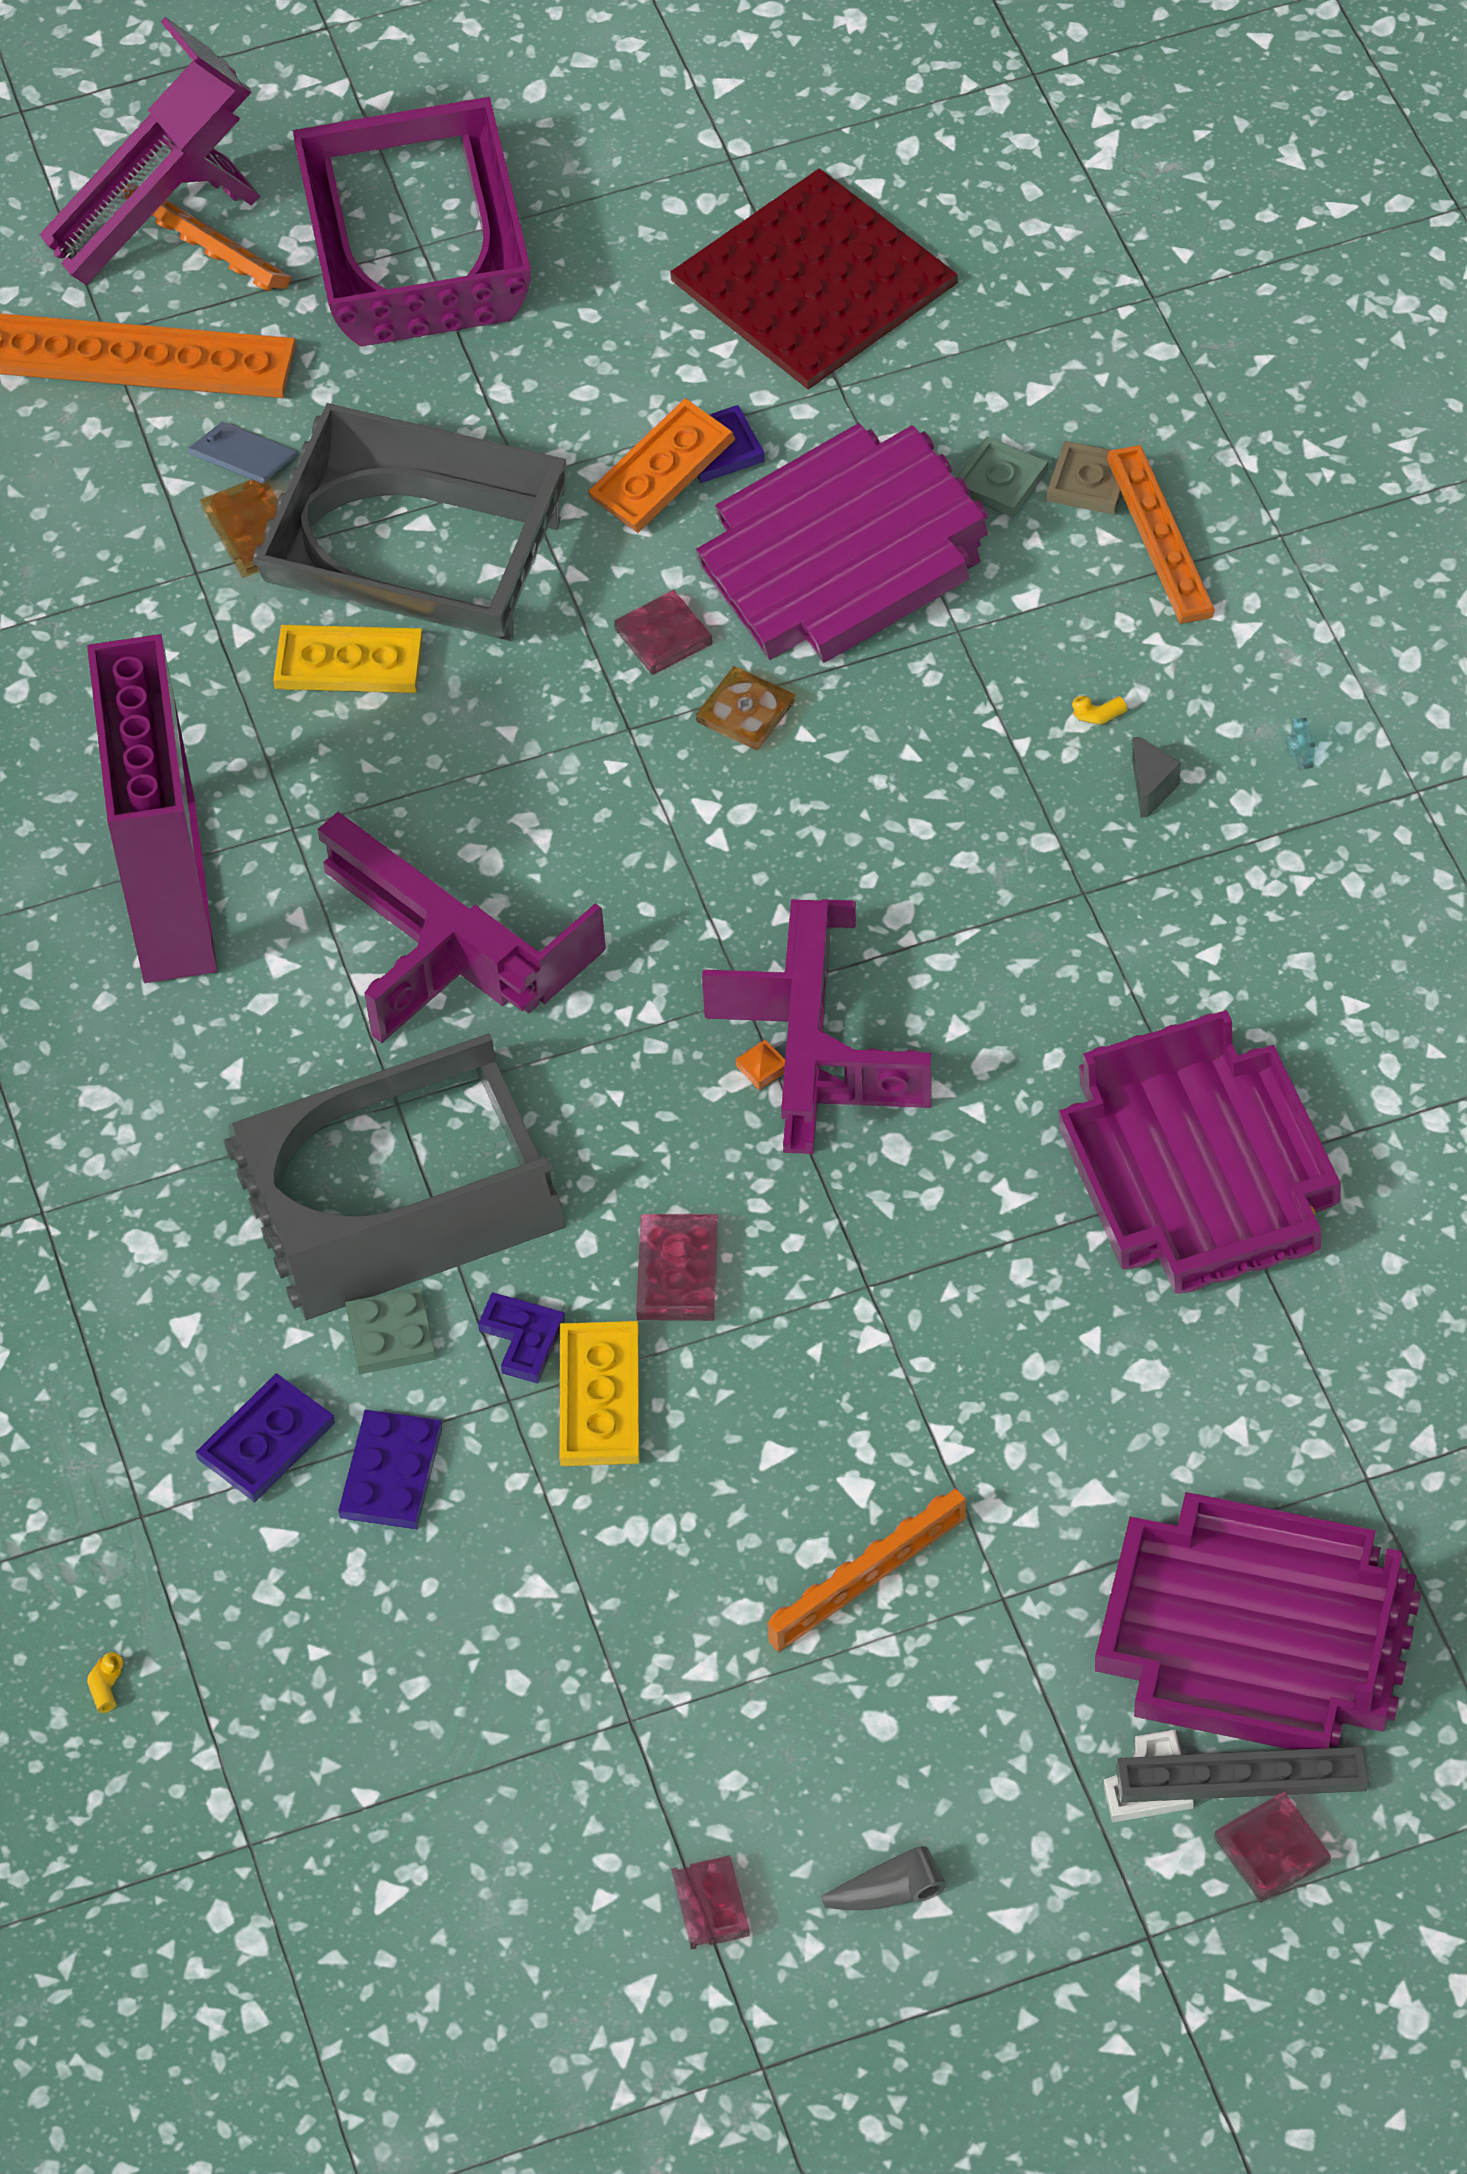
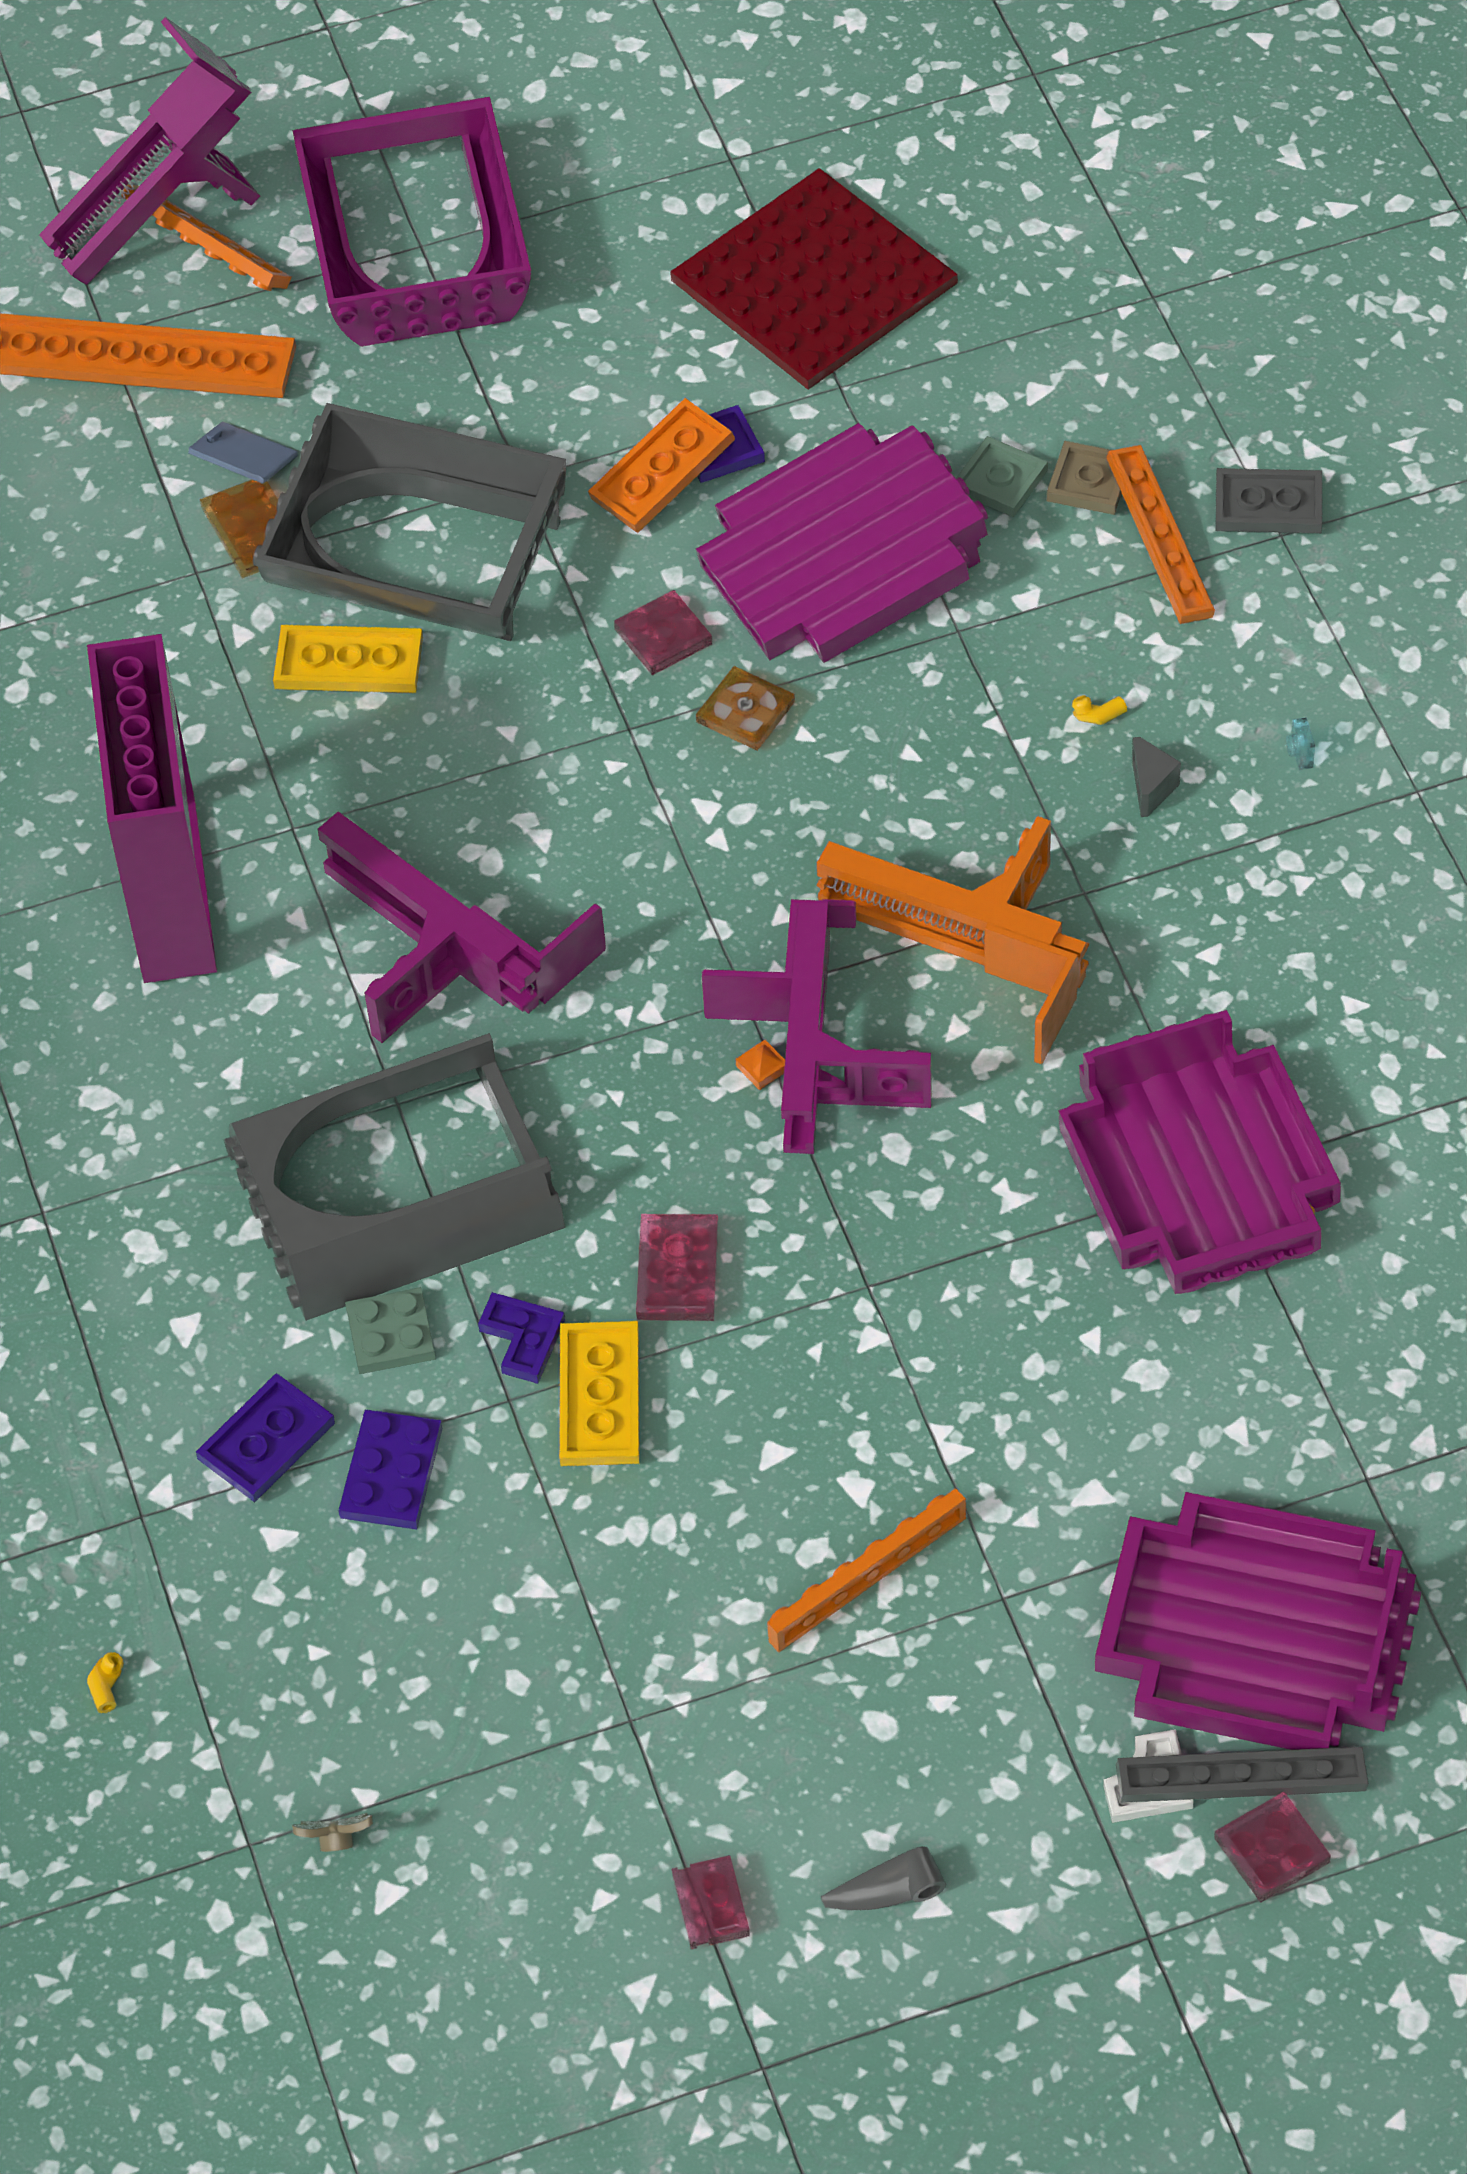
(335, 1834): none -> dark tan animal
(976, 925): none -> orange piece
(1268, 500): none -> dark grey plate

